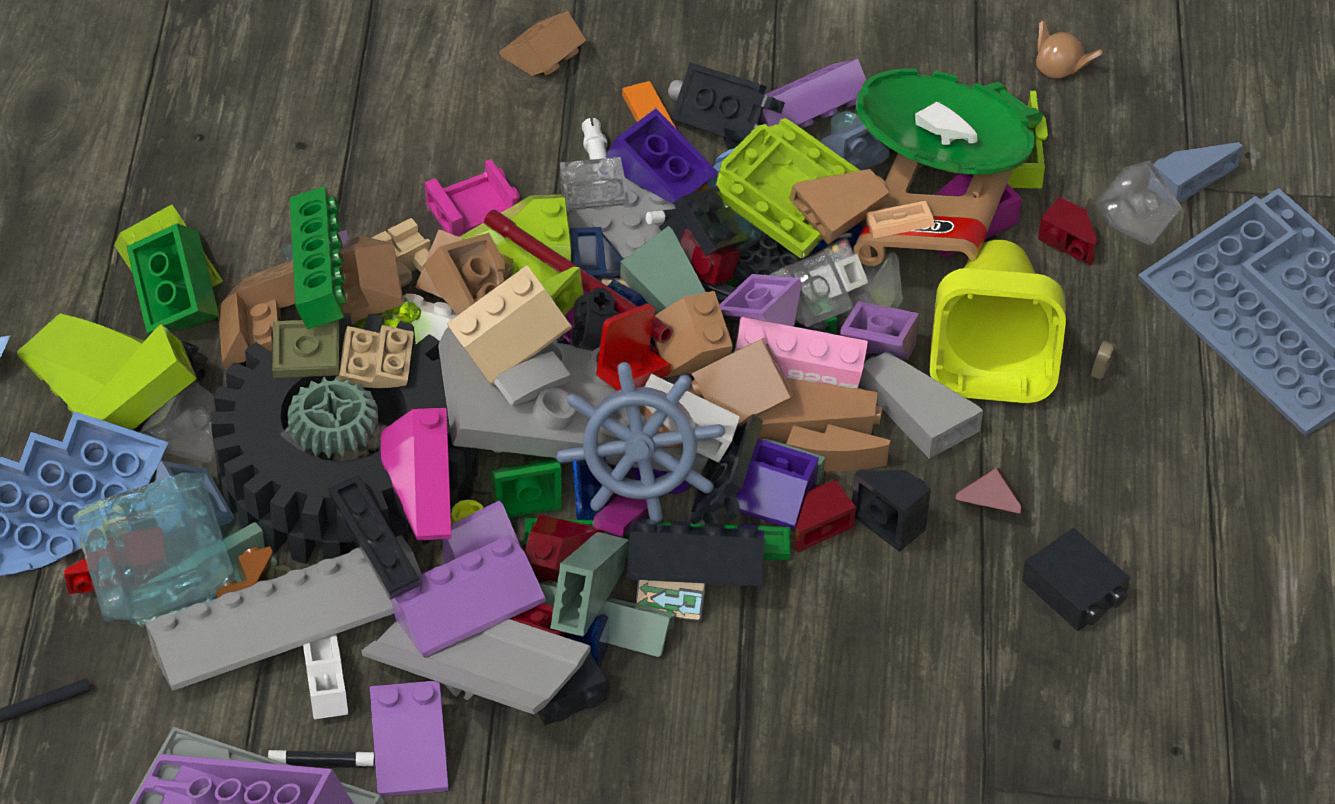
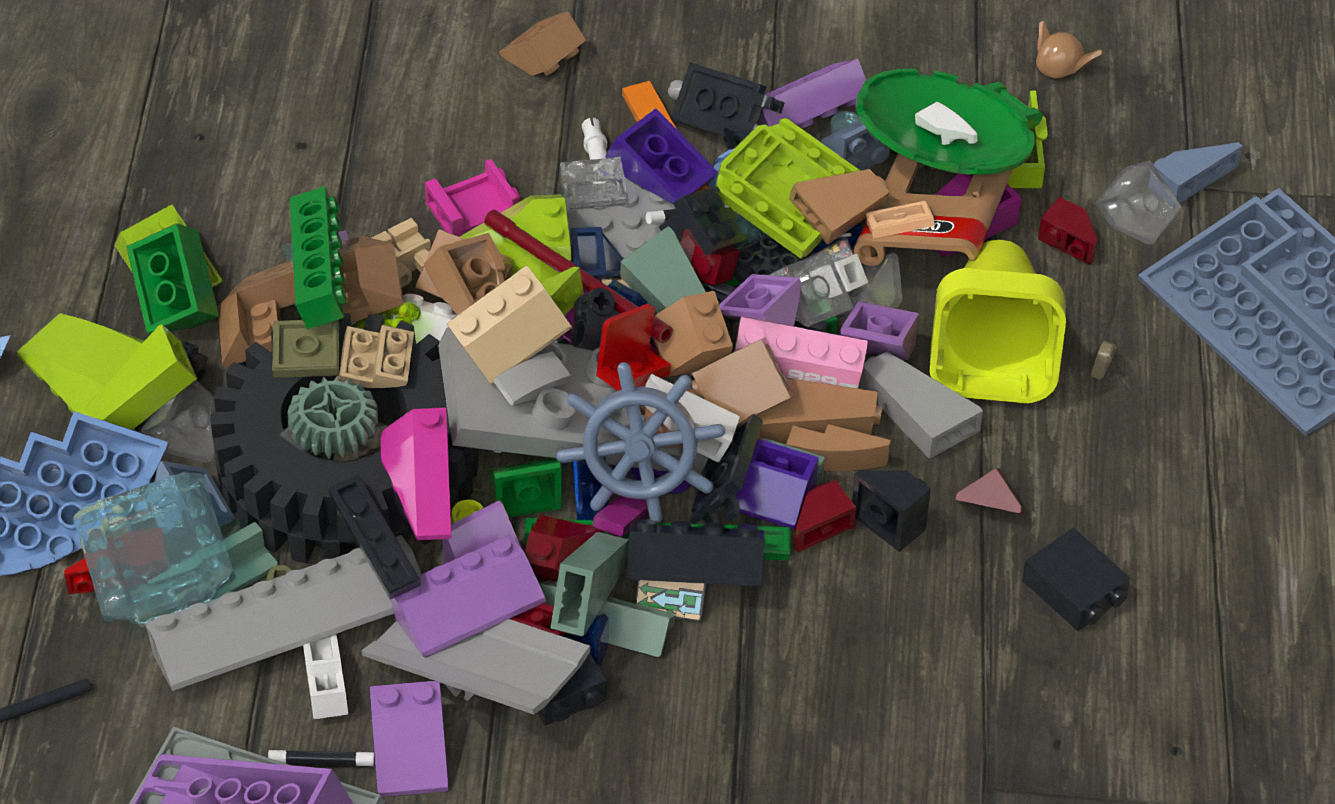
(252, 569): dark orange slope -> none

